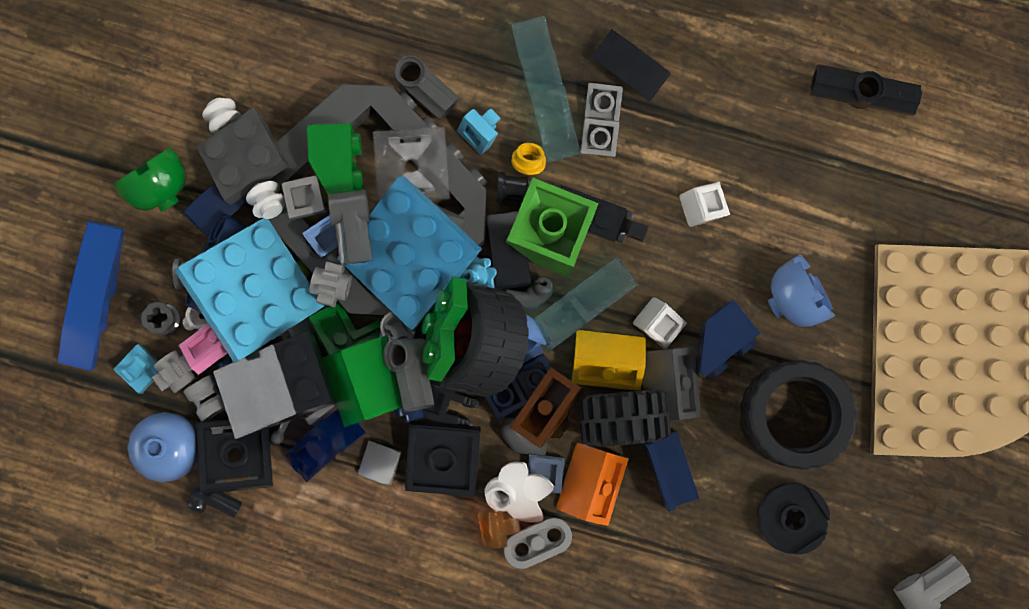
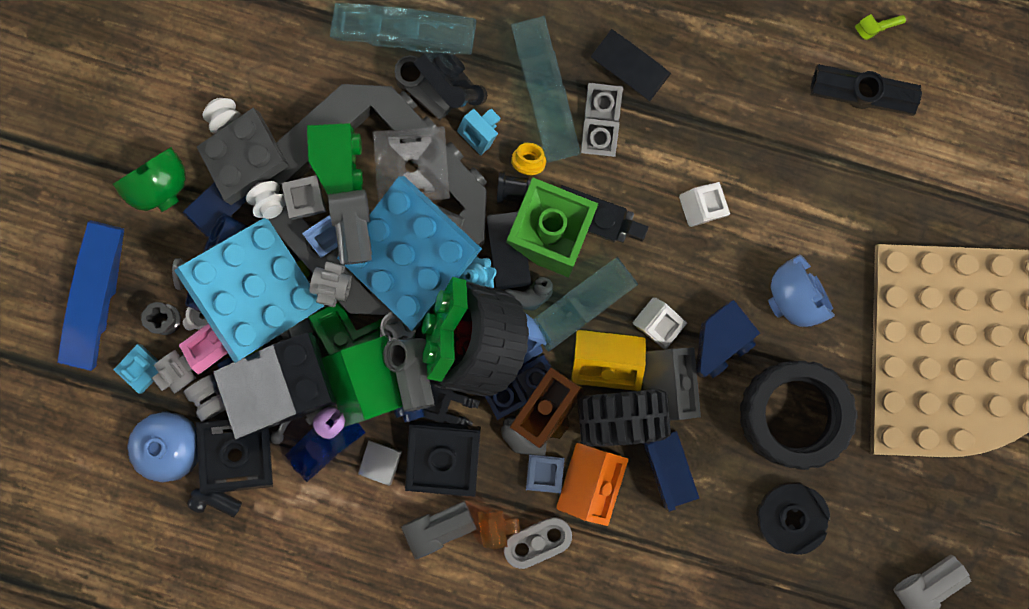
(323, 416): none -> lavender hinge
(403, 28): none -> clear light blue slope
(431, 532): none -> dark grey piece
(449, 80): none -> black plate
(522, 492): white plate -> none
(869, 27): none -> lime hand

